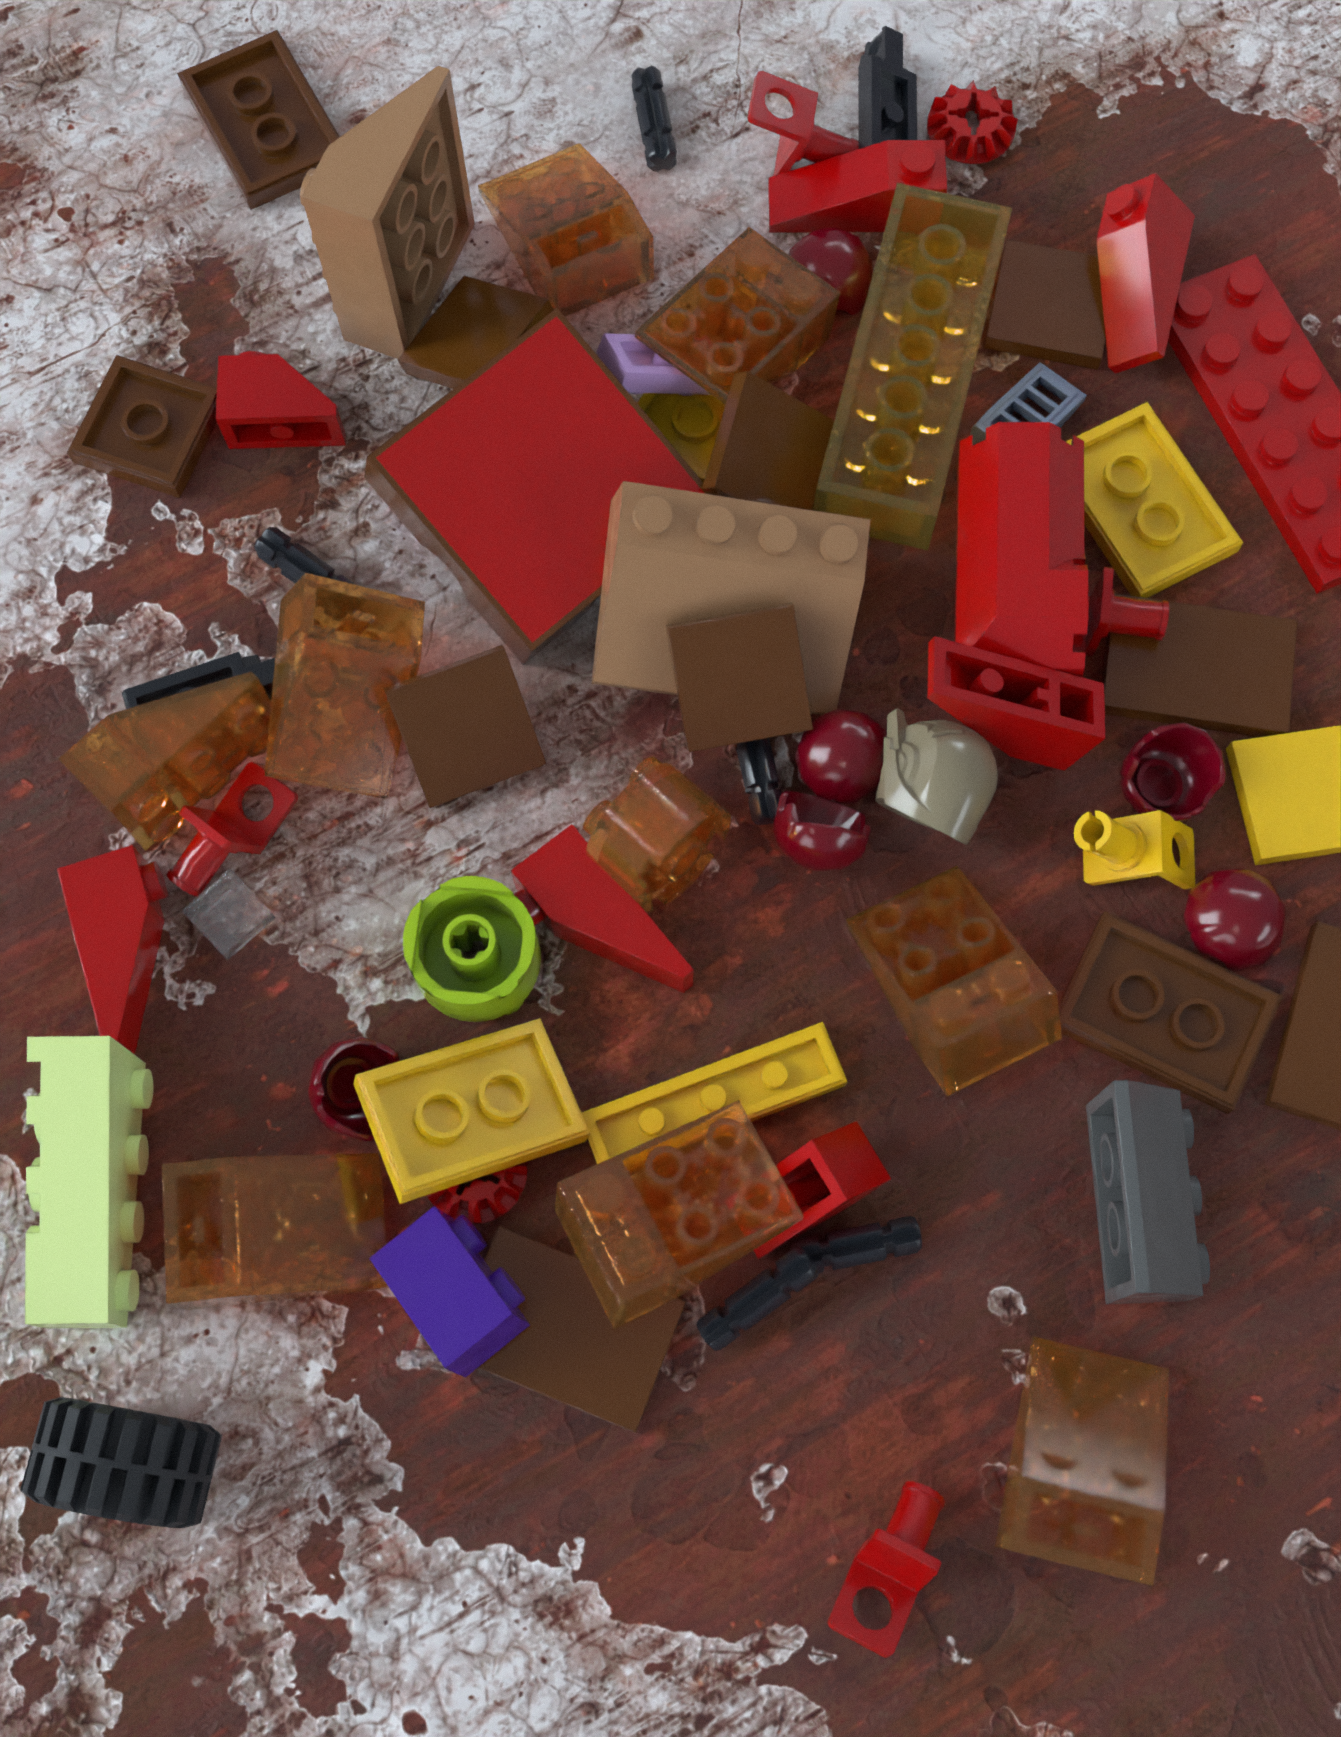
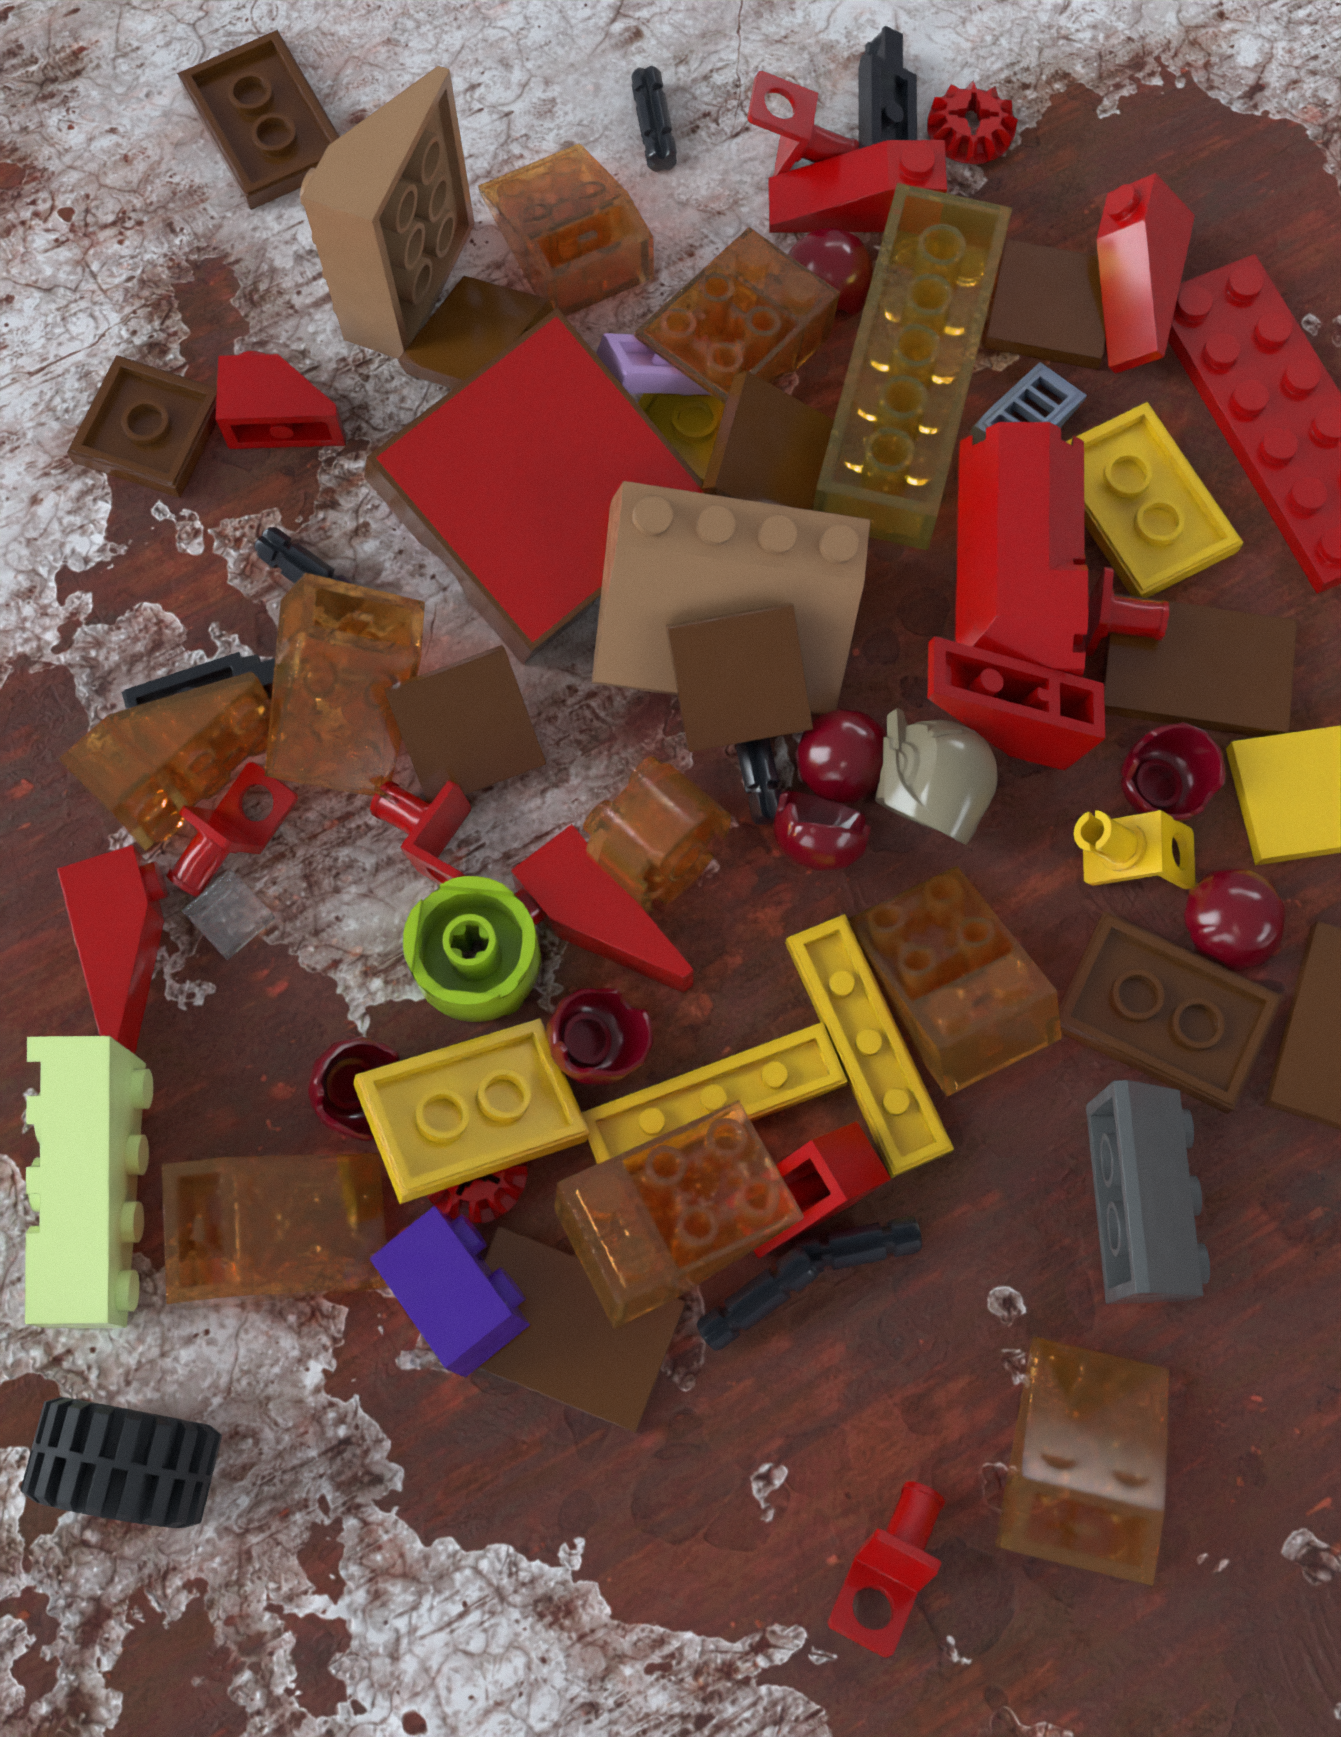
(427, 824): none -> red bracket
(598, 1036): none -> dark red hair
(869, 1046): none -> yellow tile

